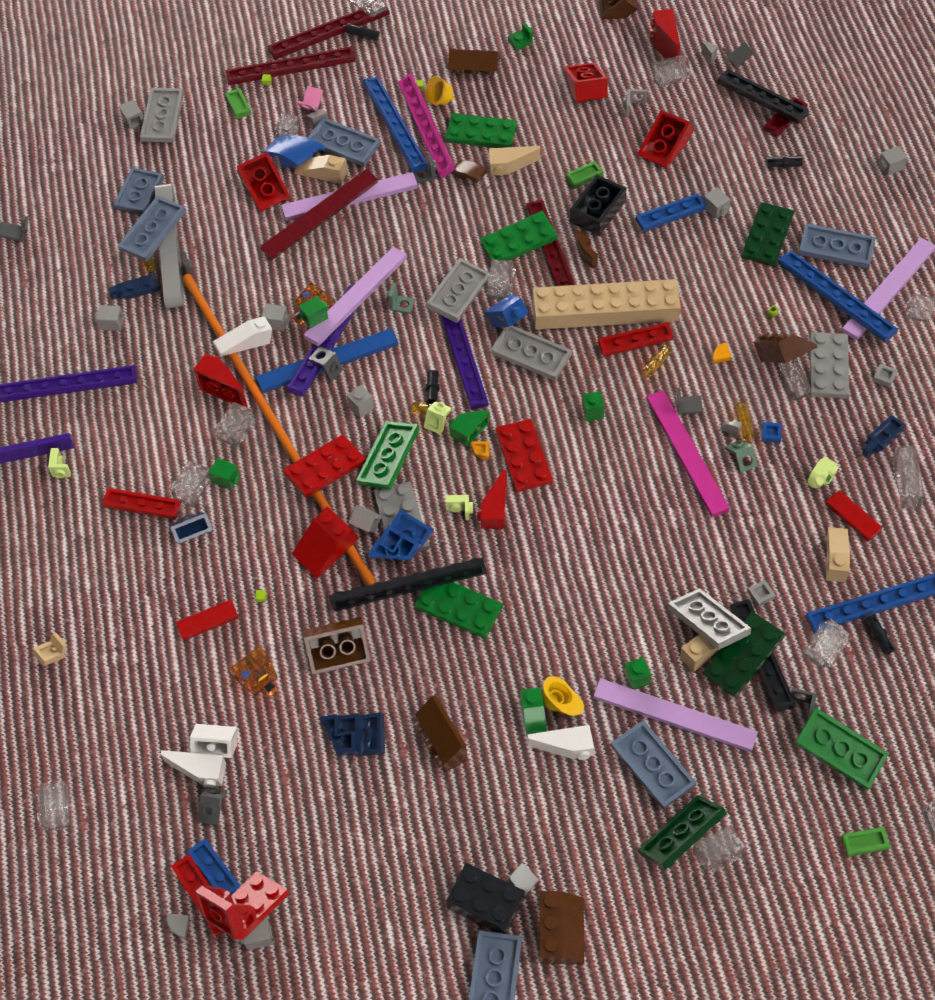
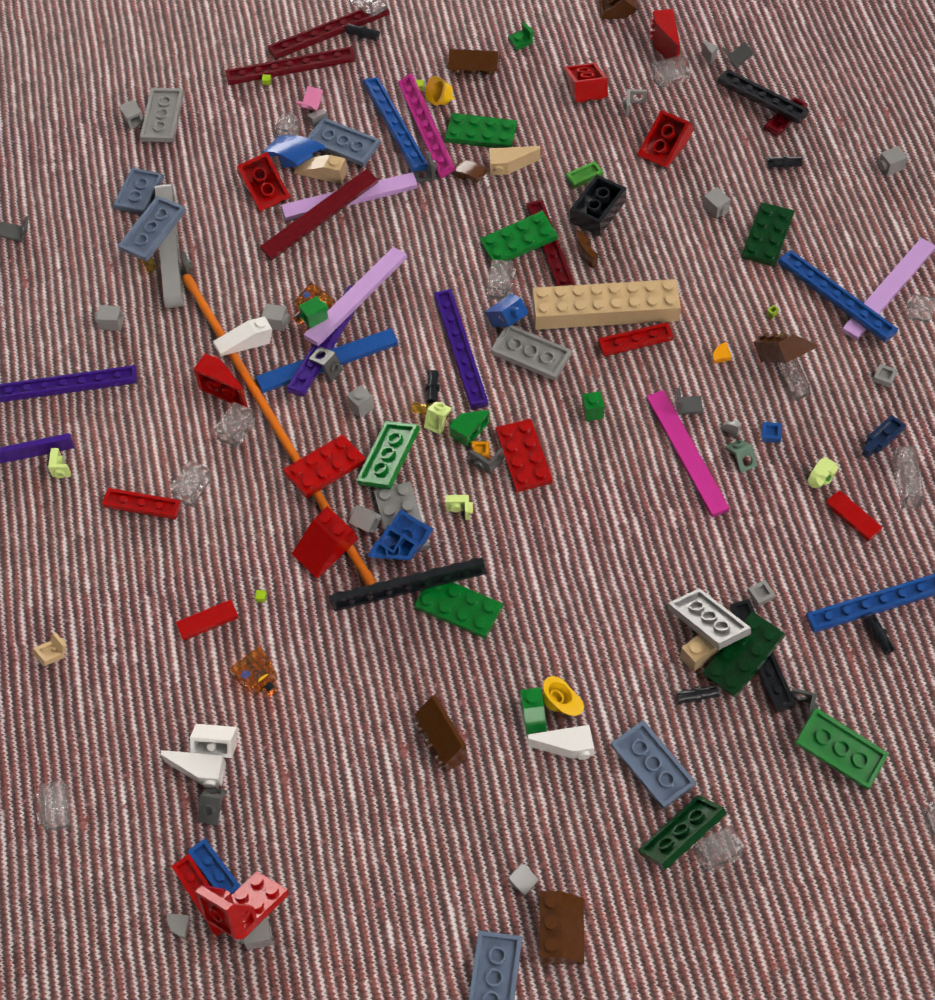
(135, 287): dark blue hinge -> none
(191, 527): dark blue slope -> none
(224, 473): green brick -> none
(238, 103): bright green tile -> none
(336, 645): reddish brown slope -> none
(356, 733): dark blue slope -> none
(395, 300): sand green bracket -> none
(458, 290): light grey plate -> none
(484, 464): none -> dark grey bracket
(485, 899): black brick -> none
(494, 504): red slope -> none
(637, 673): green brick -> none
(657, 361): clear yellow pin -> none
(670, 212): blue plate -> none
(675, 715): lavender tile -> none
(697, 694): none -> black pin
(746, 420): clear yellow pin -> none
(826, 644): clear brick -> none
(829, 365): light grey plate -> none
(837, 245): sand blue plate -> none
(837, 554): tan slope -> none
(865, 842): bright green tile -> none

